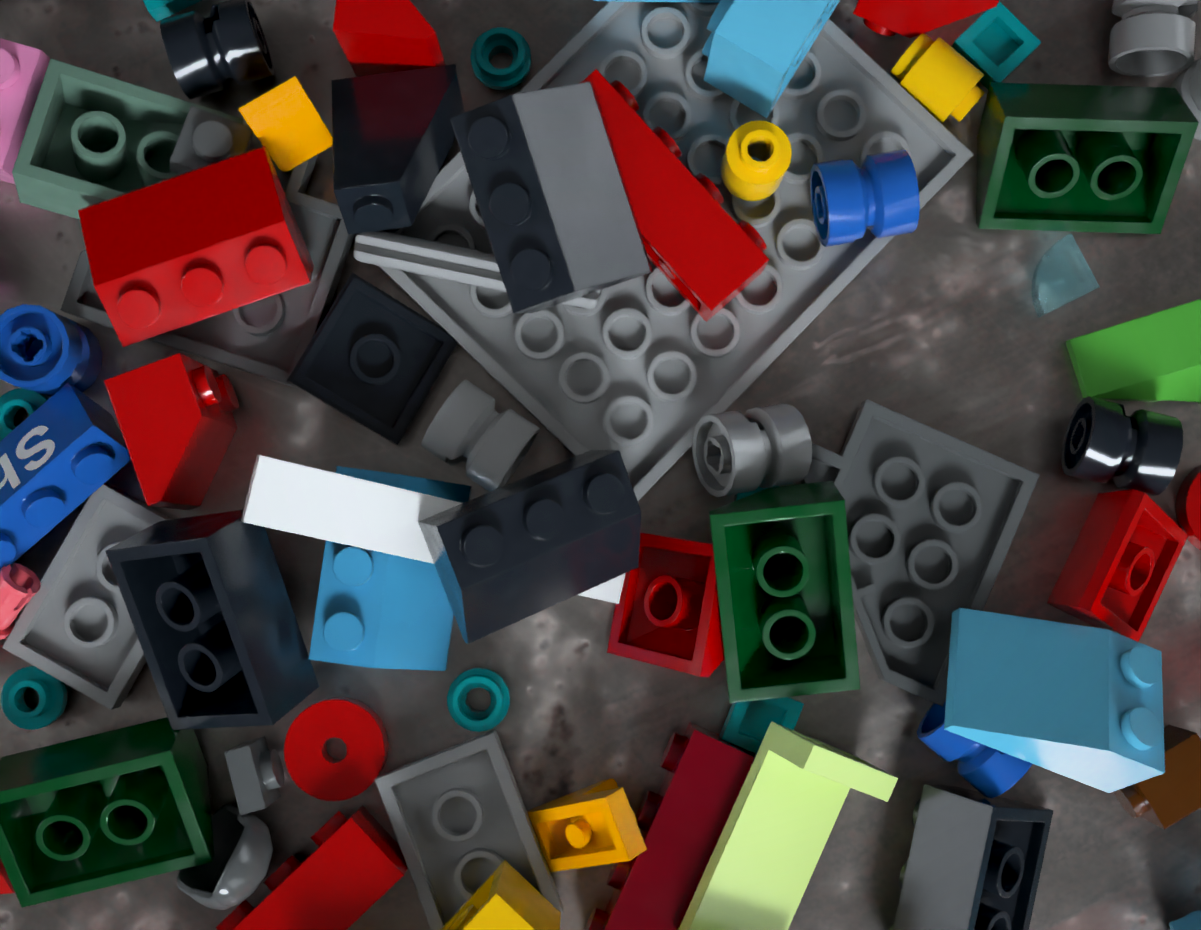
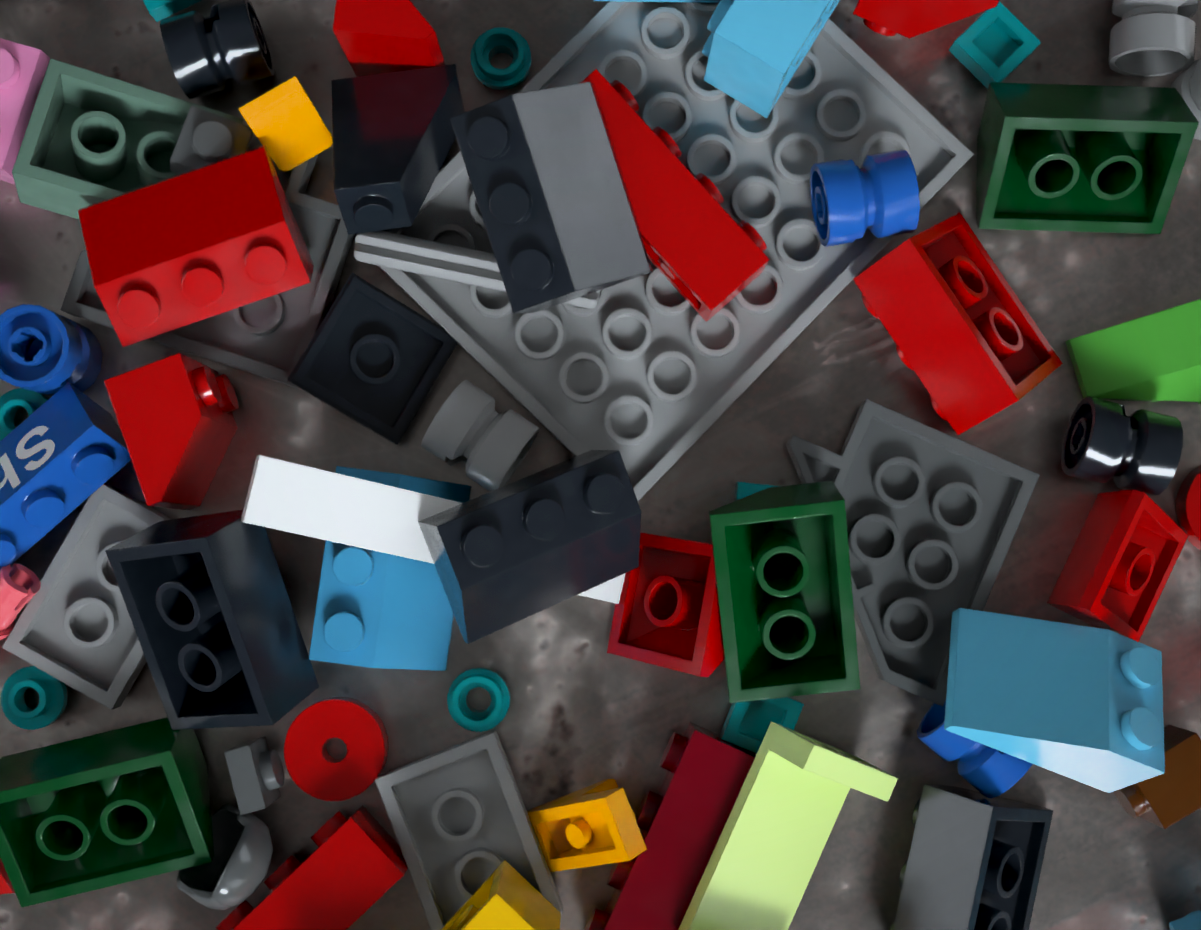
(751, 178): yellow brick -> none
(751, 450): light grey wheel -> none
(939, 78): yellow brick -> none
(957, 323): none -> red slope
(1061, 276): clear light blue tile -> none

